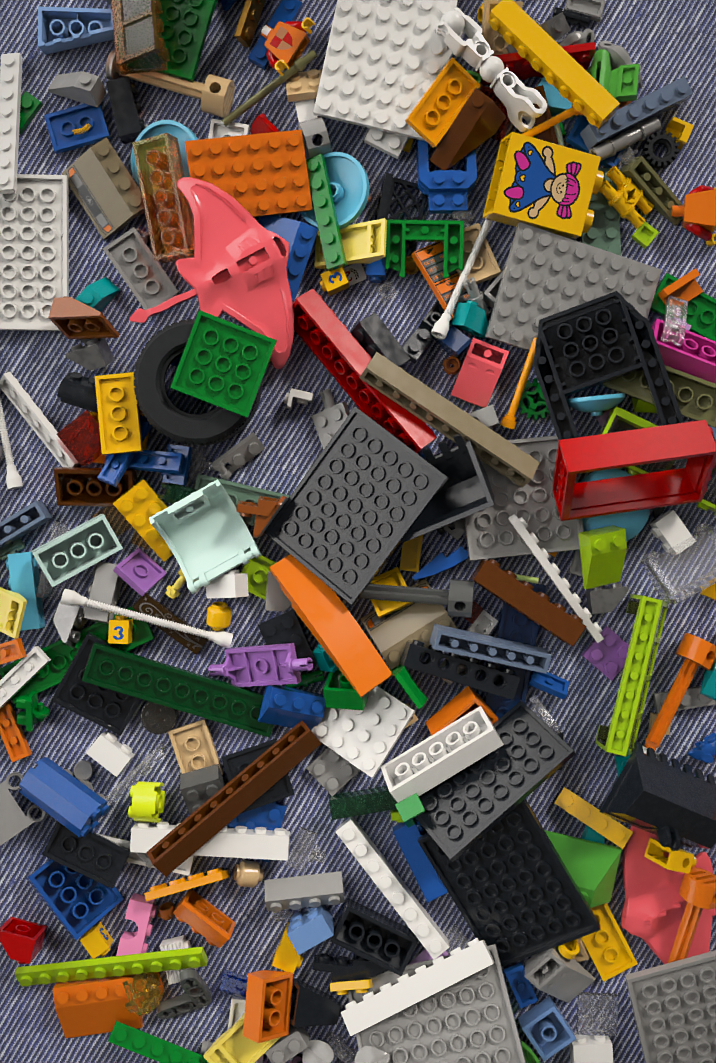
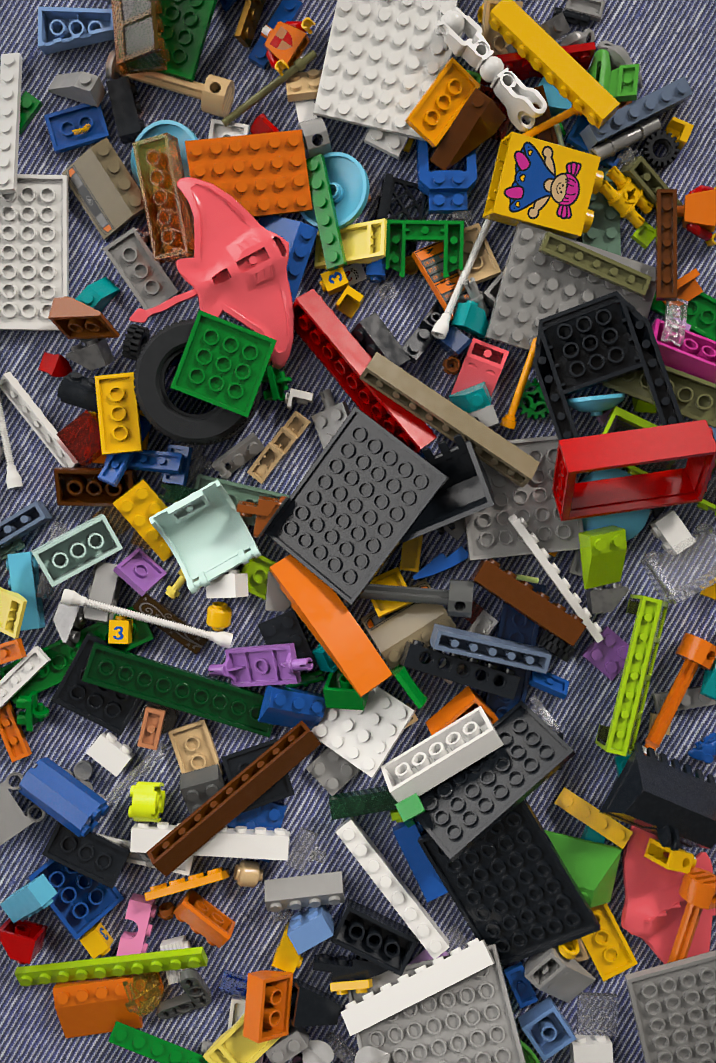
(29, 899): none -> medium azure brick
(54, 365): none -> red tile
(134, 341): none -> black tyre
(151, 728): none -> nougat plate
(278, 384): none -> green hips
(279, 447): none -> tan slope
(349, 302): none -> yellow panel
(472, 398): none -> teal slope
(556, 646): none -> black tyre
(595, 264): none -> olive plate
(666, 245): none -> reddish brown plate

